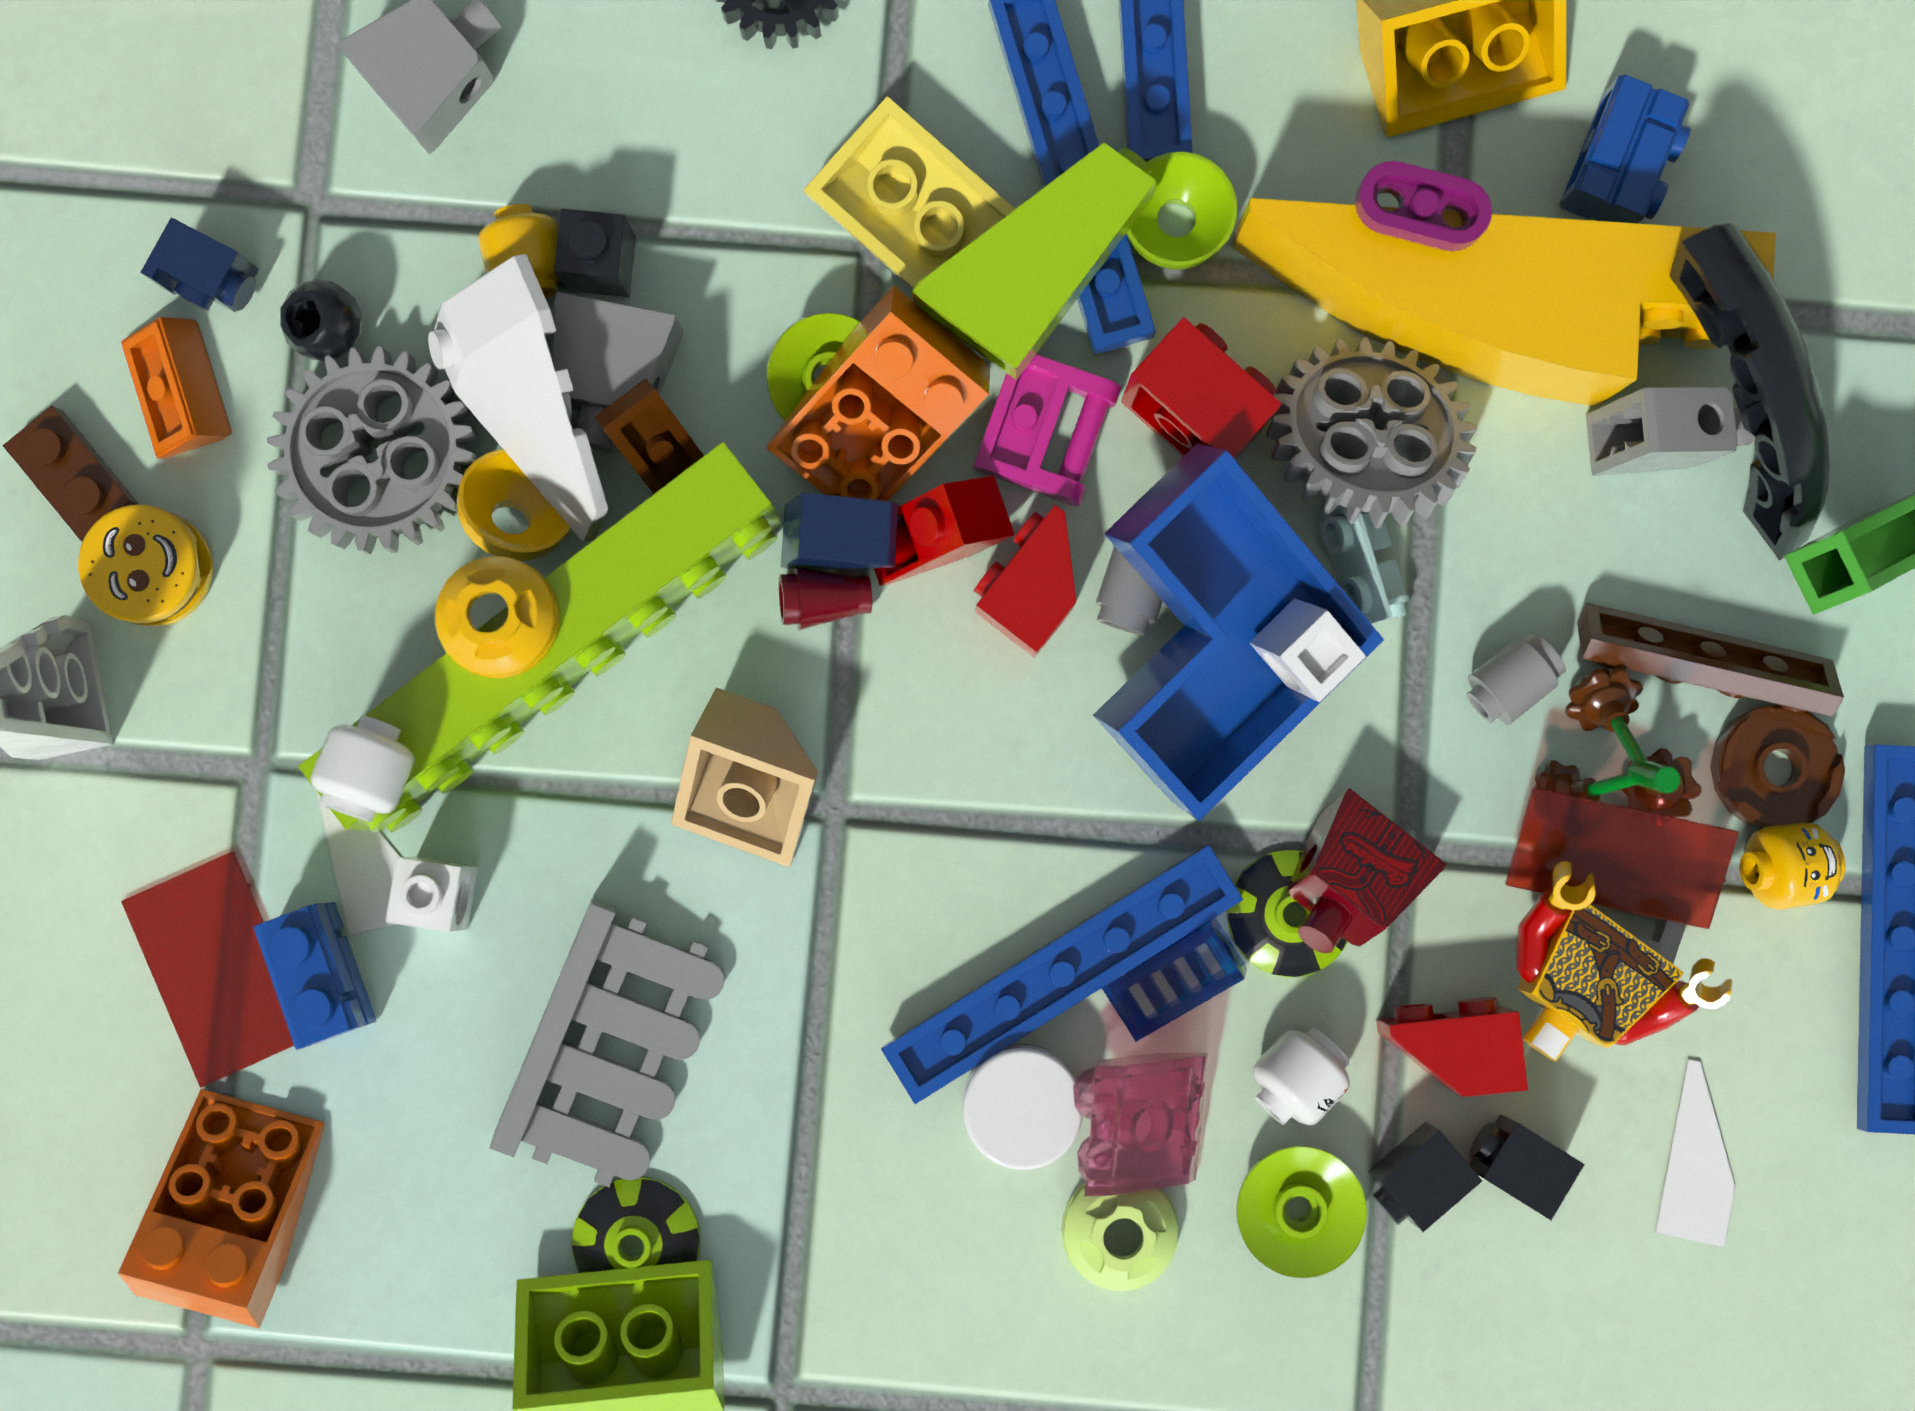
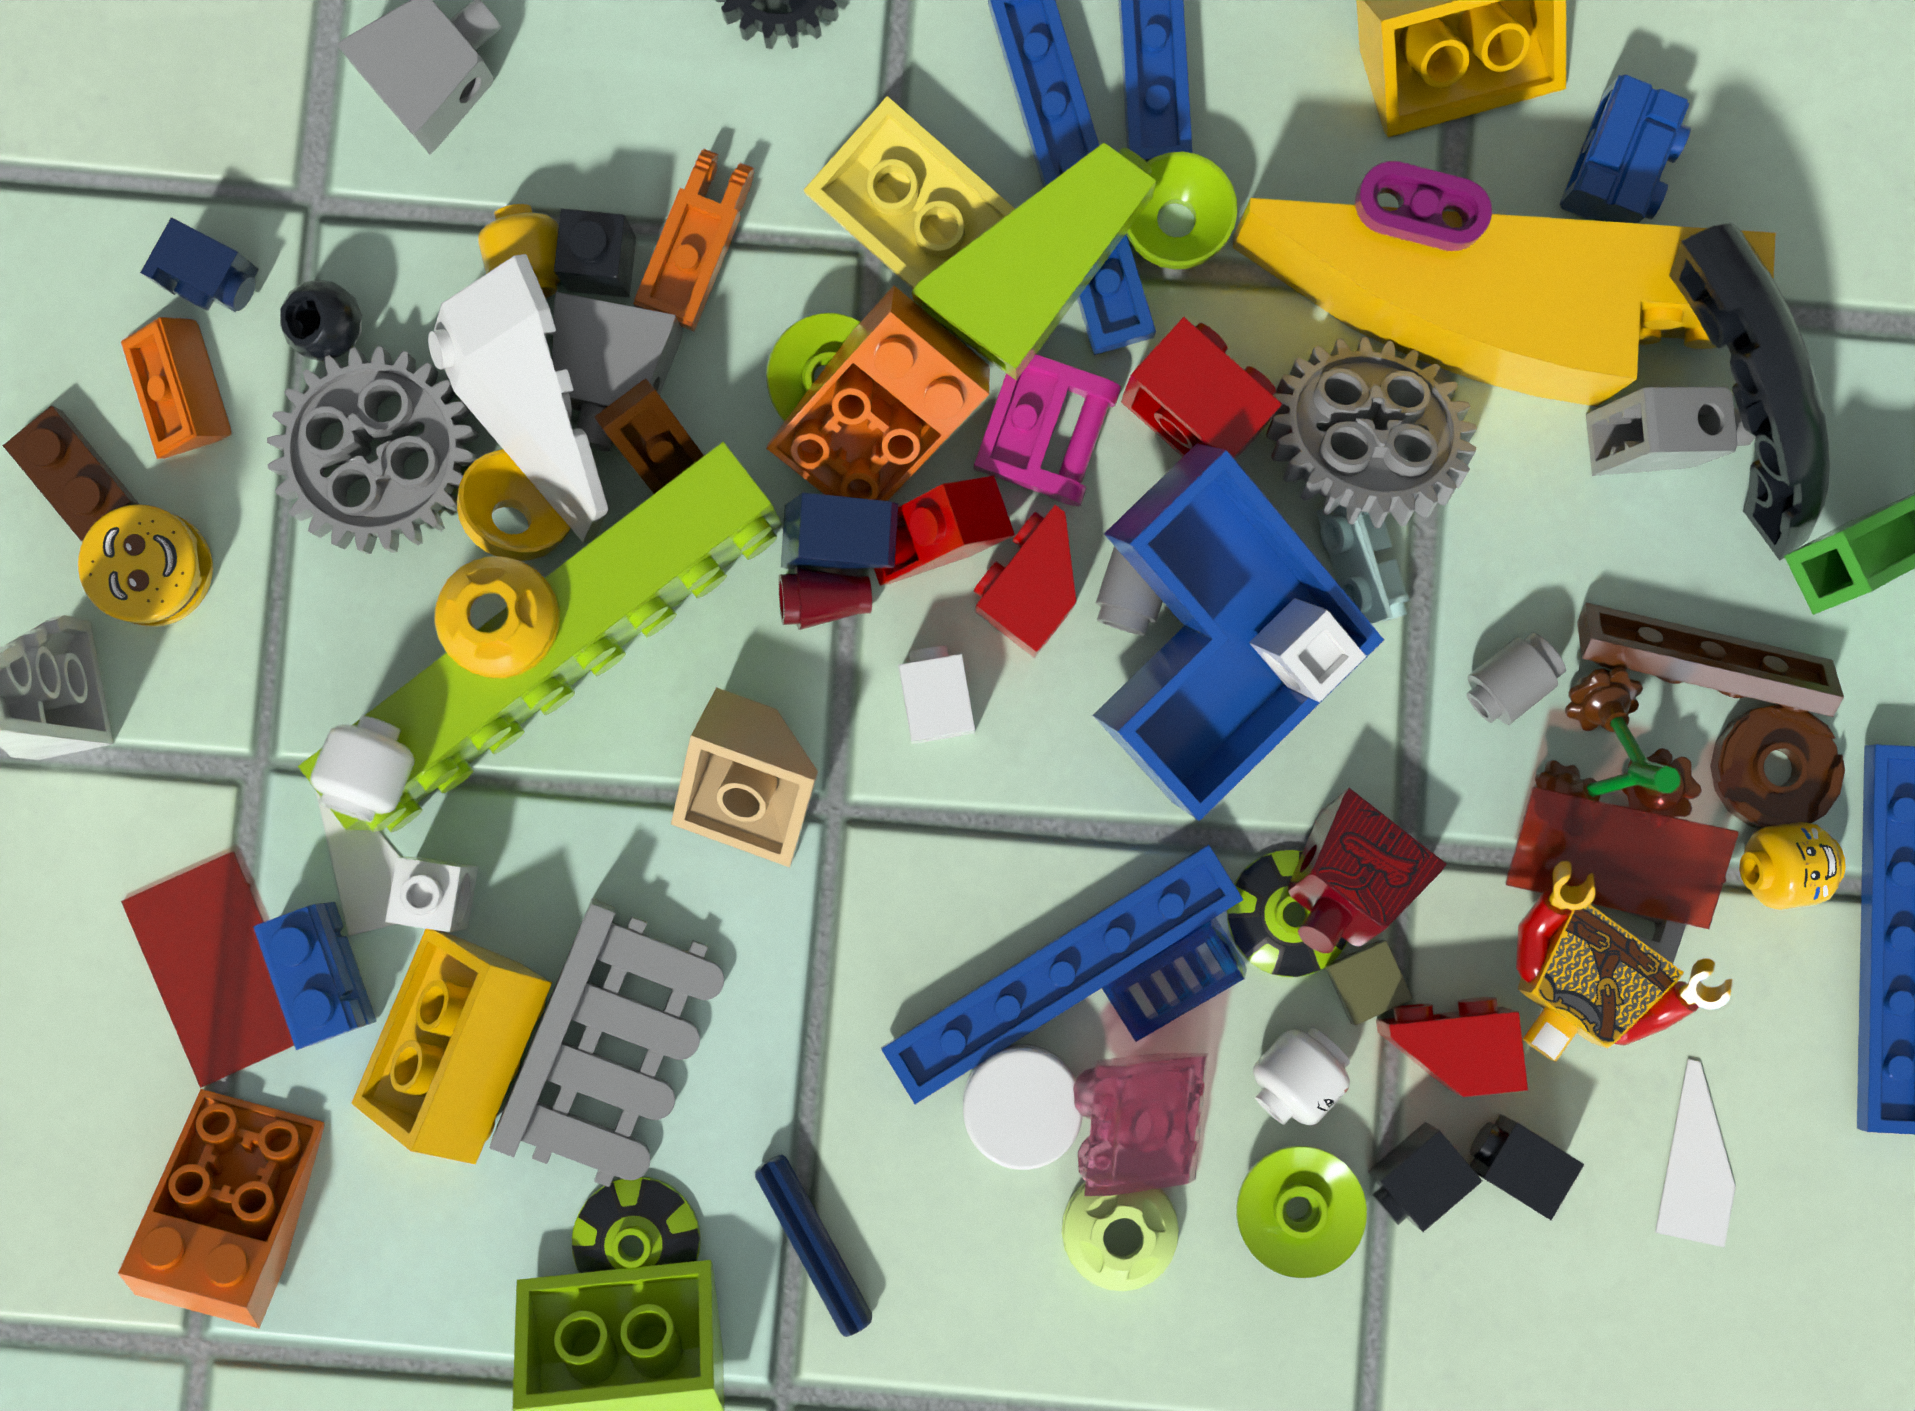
(450, 1047): none -> yellow slope
(693, 243): none -> orange hinge
(813, 1245): none -> dark blue axle
(936, 695): none -> white brick
(1368, 982): none -> olive tile

